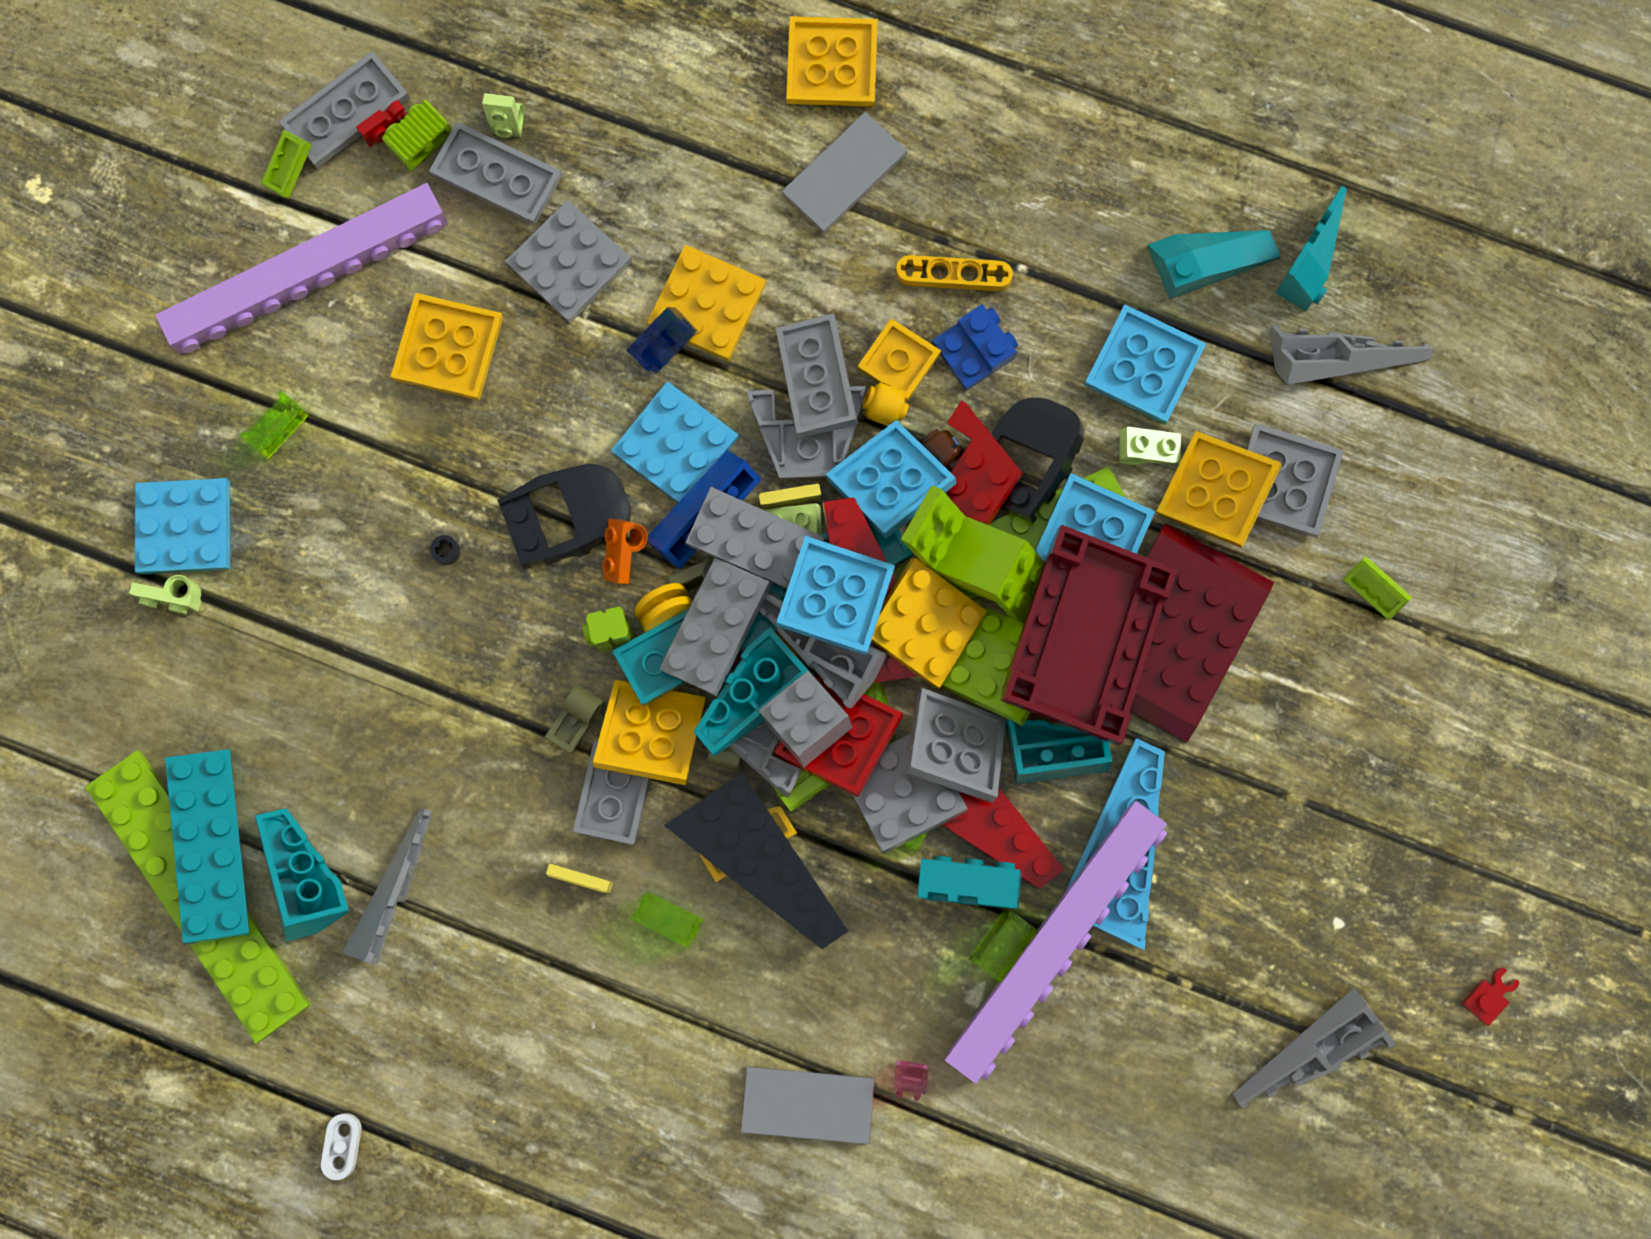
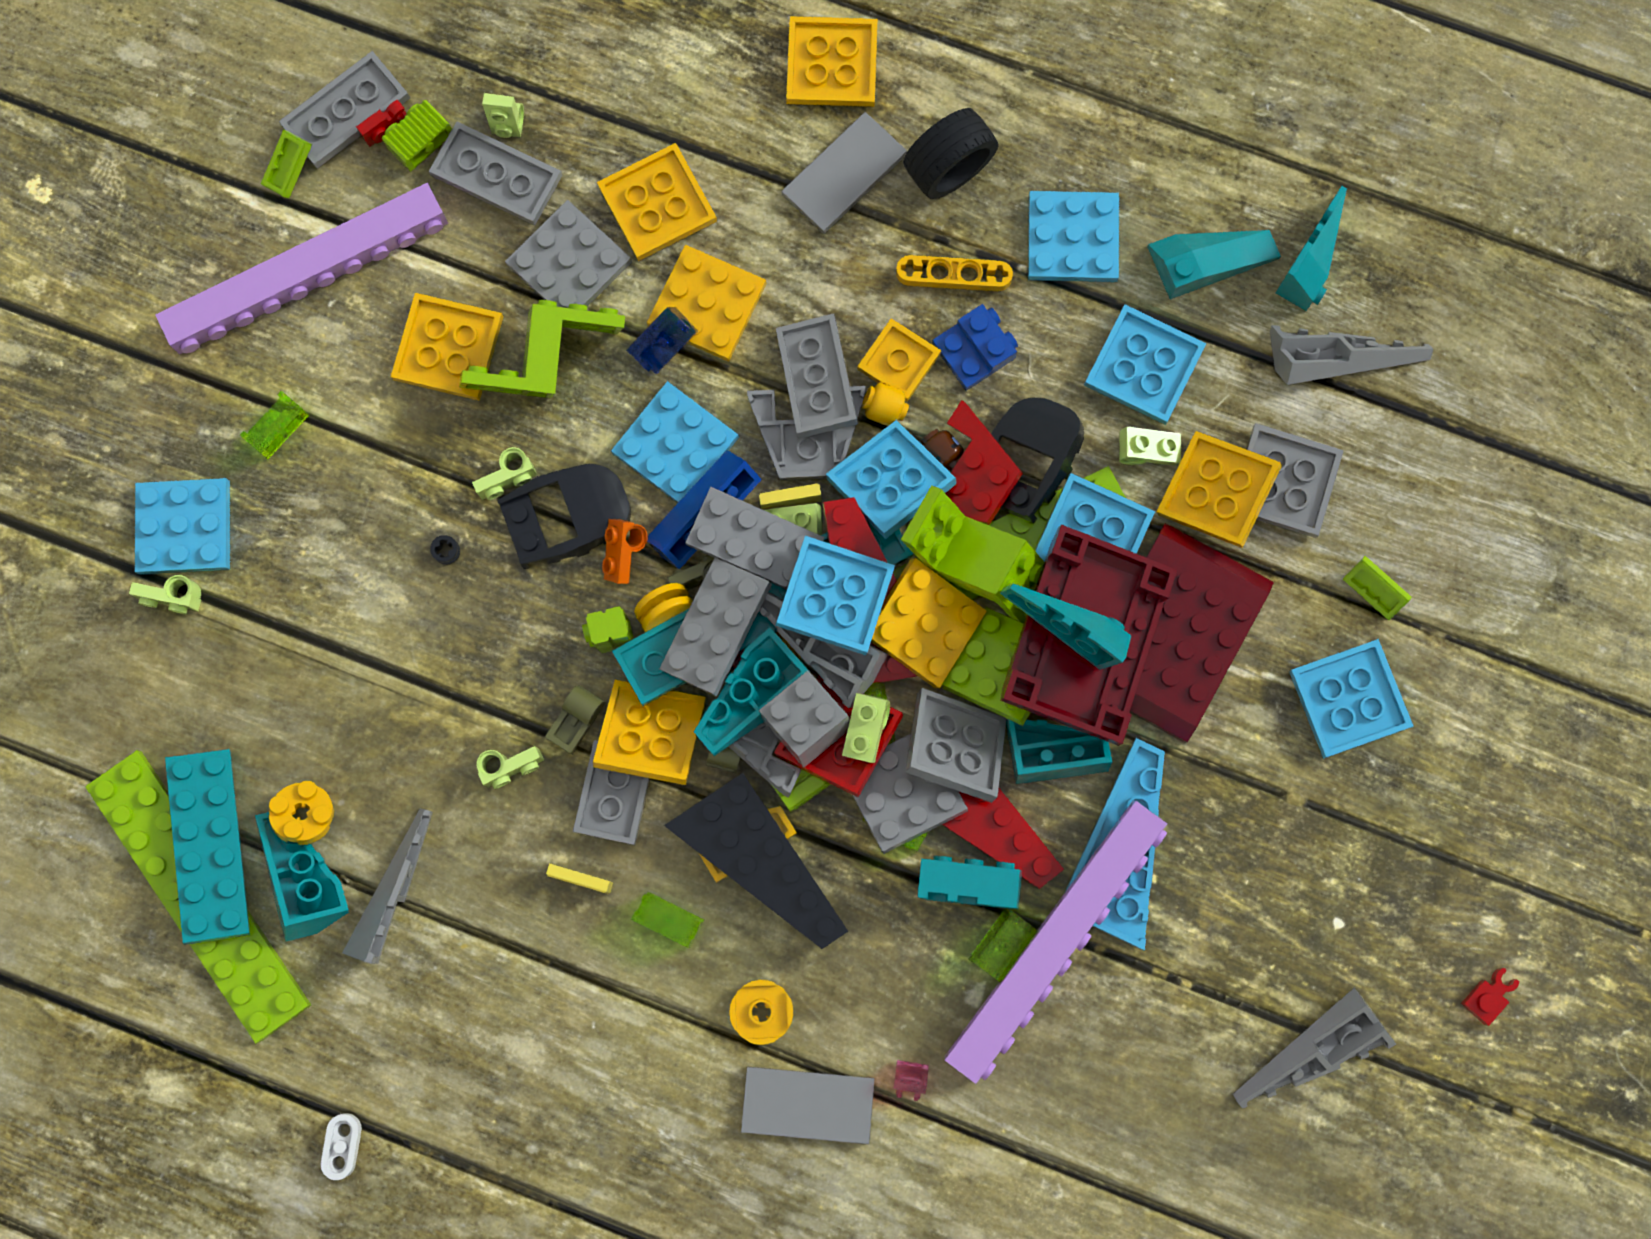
(296, 796): none -> yellow plate
(494, 484): none -> yellowish green plate
(523, 762): none -> yellowish green plate
(542, 349): none -> lime bracket
(657, 201): none -> yellow plate
(748, 1025): none -> yellow plate
(865, 727): none -> yellowish green plate
(950, 153): none -> black tyre
(1073, 236): none -> medium azure plate
(1089, 634): none -> teal wedge
(1351, 698): none -> medium azure plate

